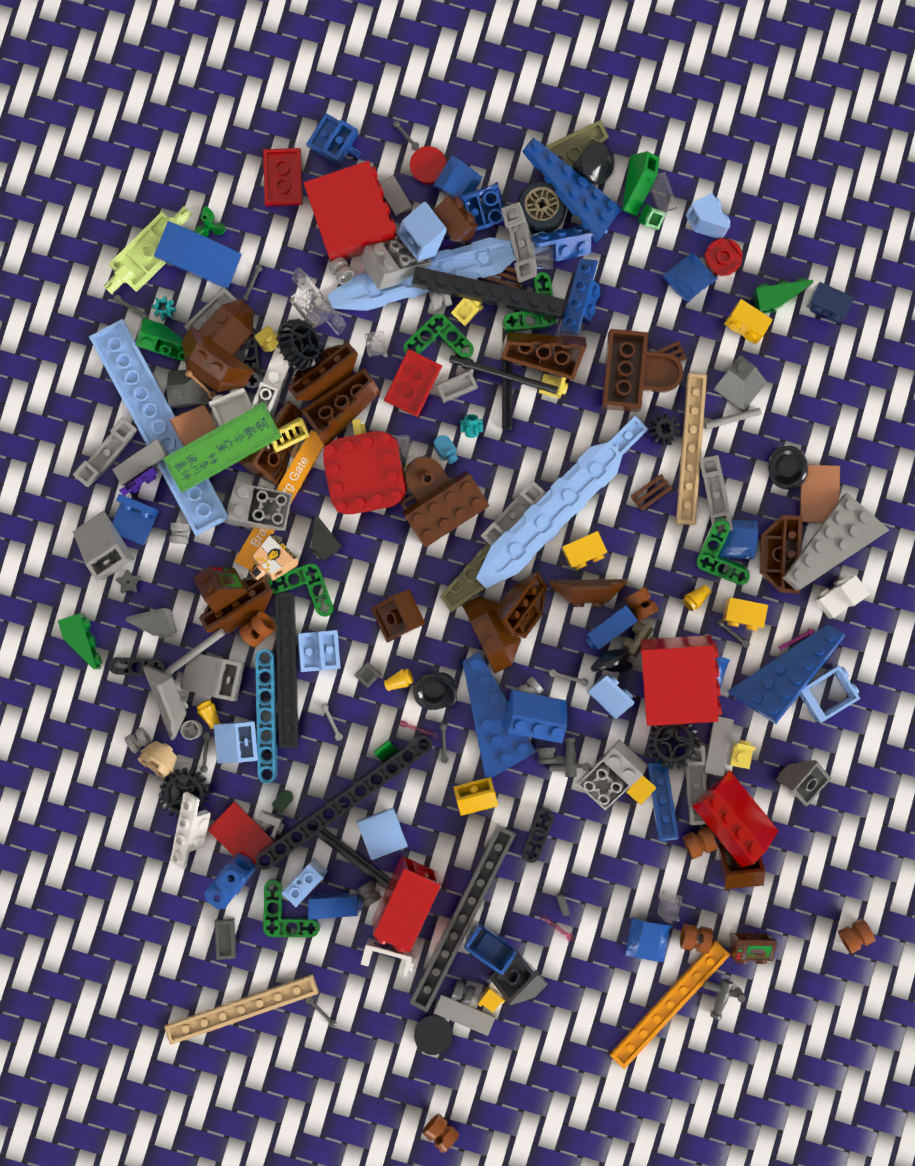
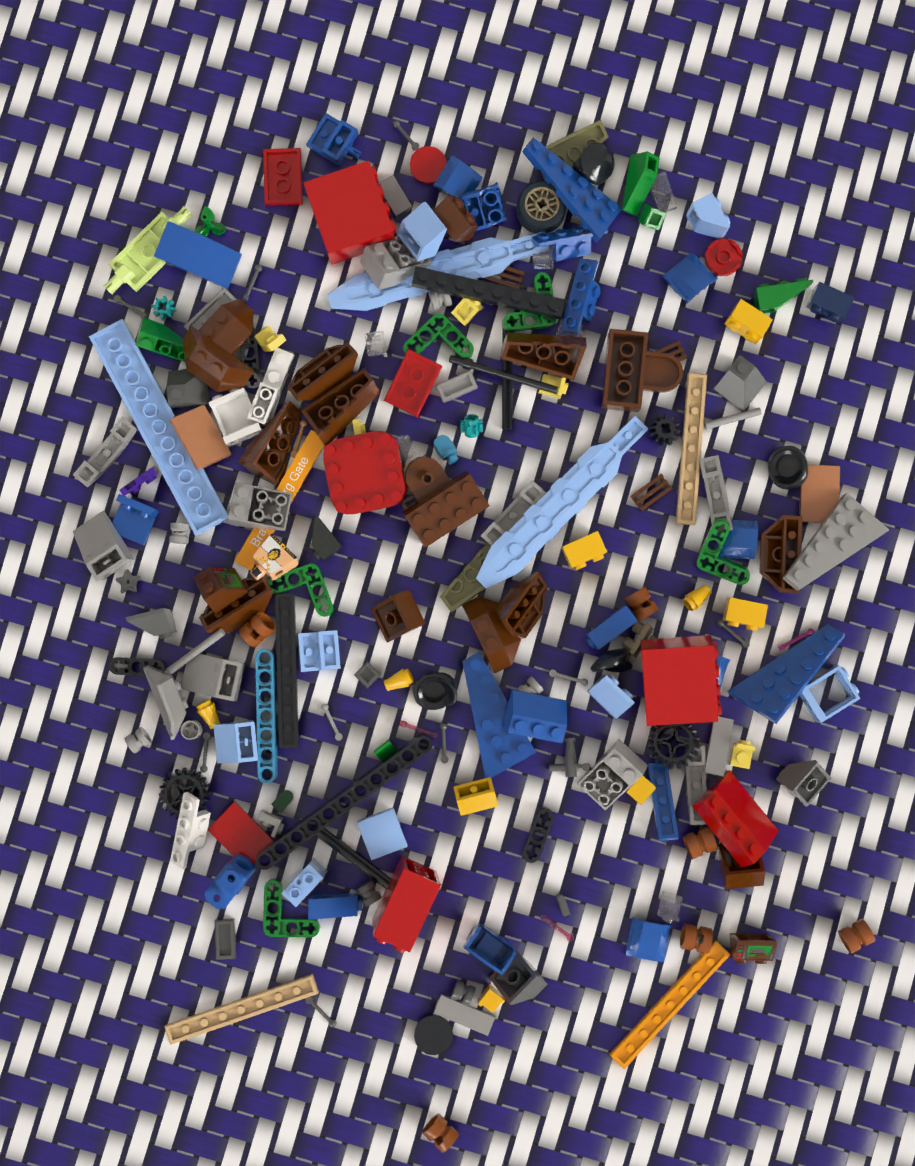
(77, 634): green slope -> none
(140, 462): light grey tile -> none
(158, 758): tan cone -> none
(211, 394): medium nougat hinge -> none
(222, 447): bright green tile -> none
(297, 437): light yellow slope -> none
(299, 344): black gear -> none
(313, 304): clear bracket -> none
(342, 271): light grey wheel -> none
(373, 945): white panel -> none
(462, 918): dark grey brick -> none
(521, 241): light grey slope -> none
(546, 755): dark grey wheel -> none
(587, 591): reddish brown wedge -> none
(724, 992): dark grey piece -> none
(846, 593): white brick -> none

